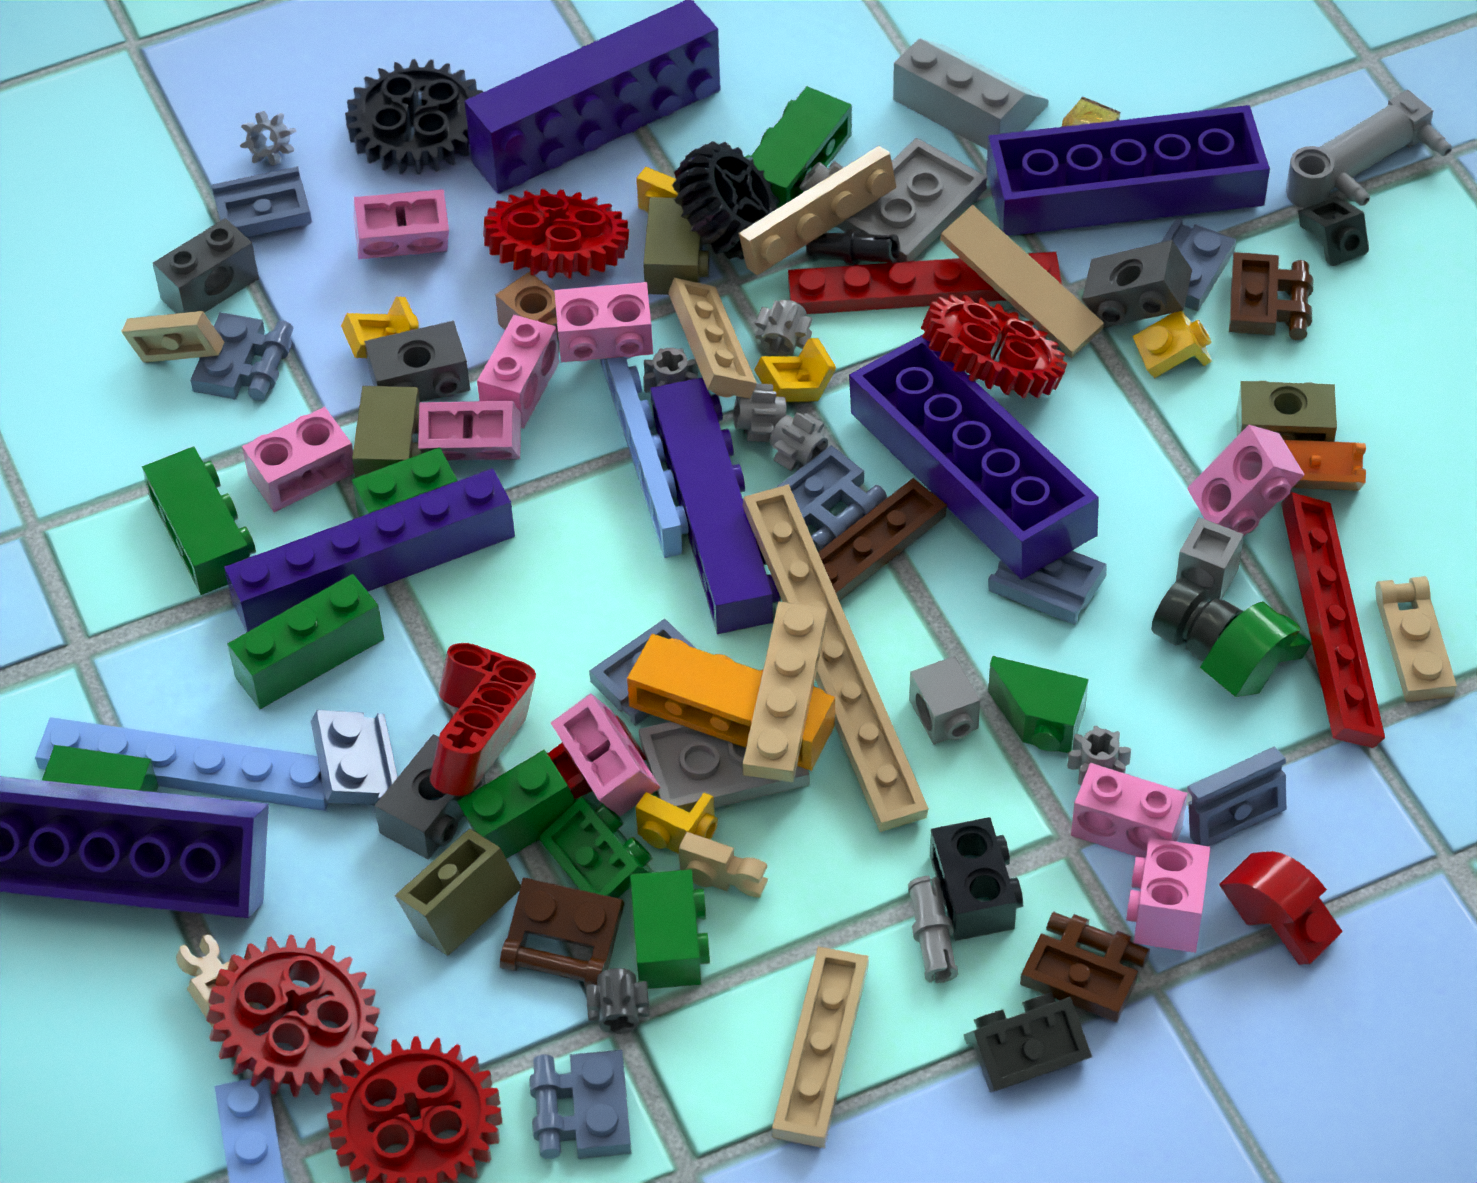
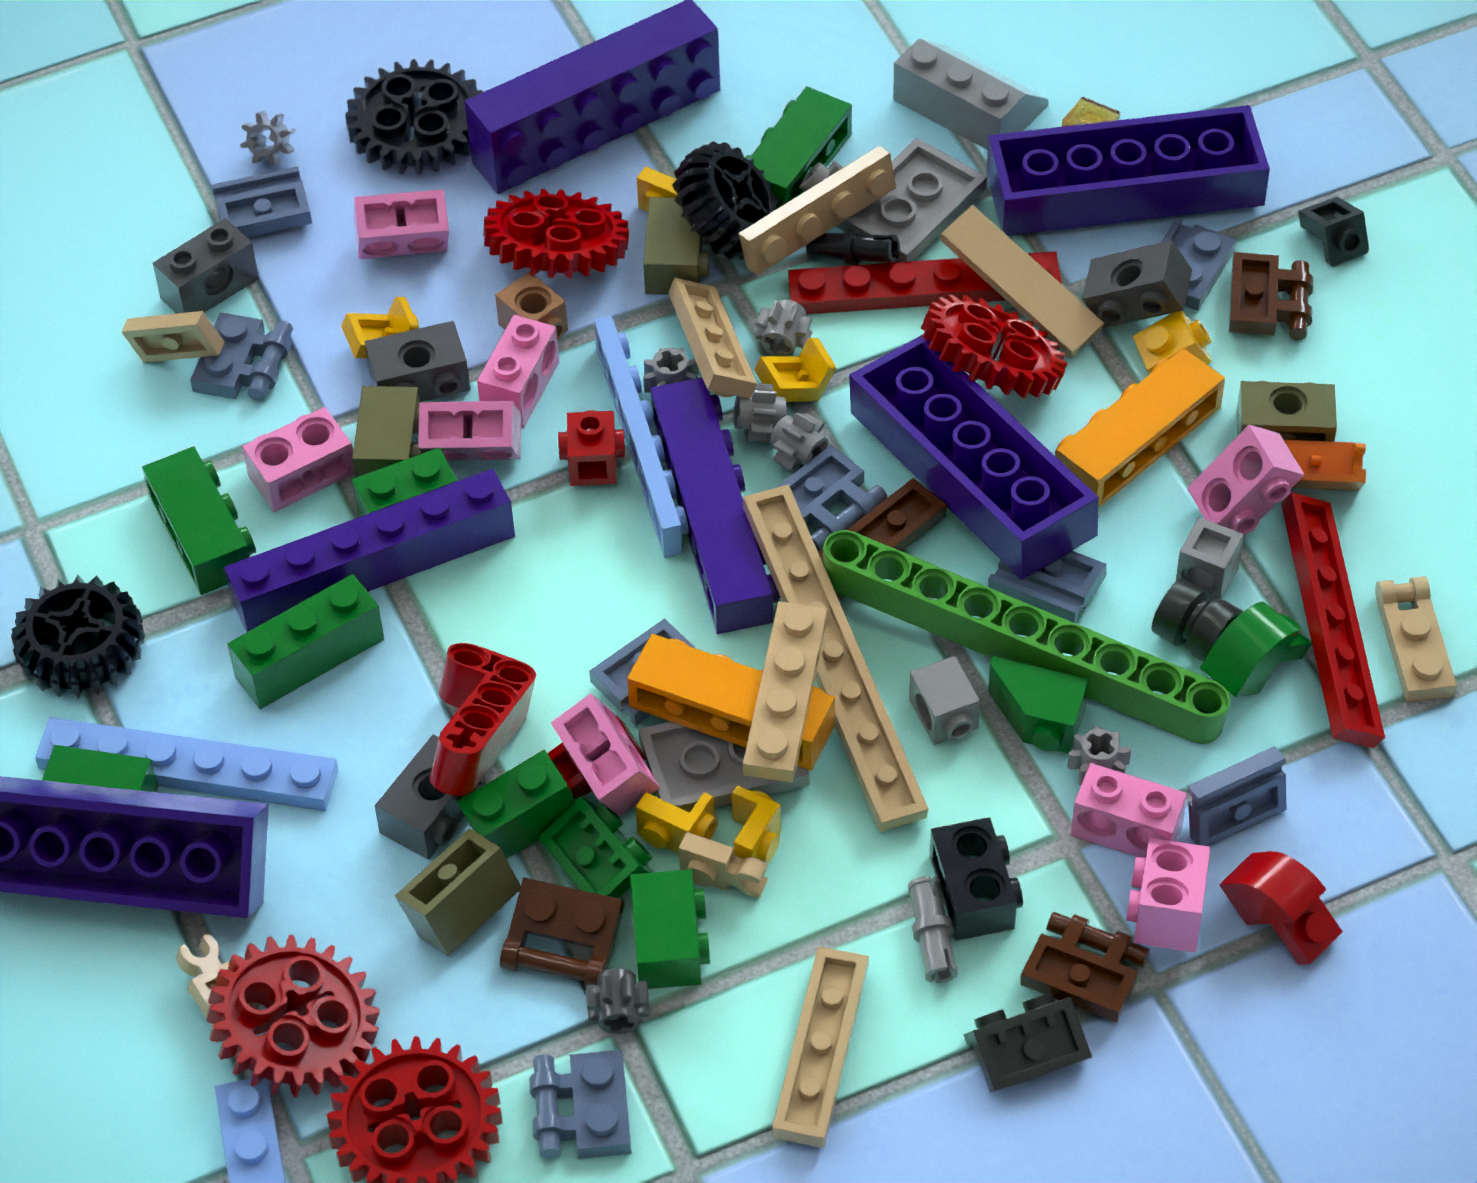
(85, 647): none -> black gear
(353, 756): plate -> none
(591, 447): none -> red brick
(603, 322): bright pink brick -> none
(761, 824): none -> yellow bracket
(1046, 634): none -> bright green beam
(1142, 424): none -> light orange brick
(1334, 164): light grey piece -> none

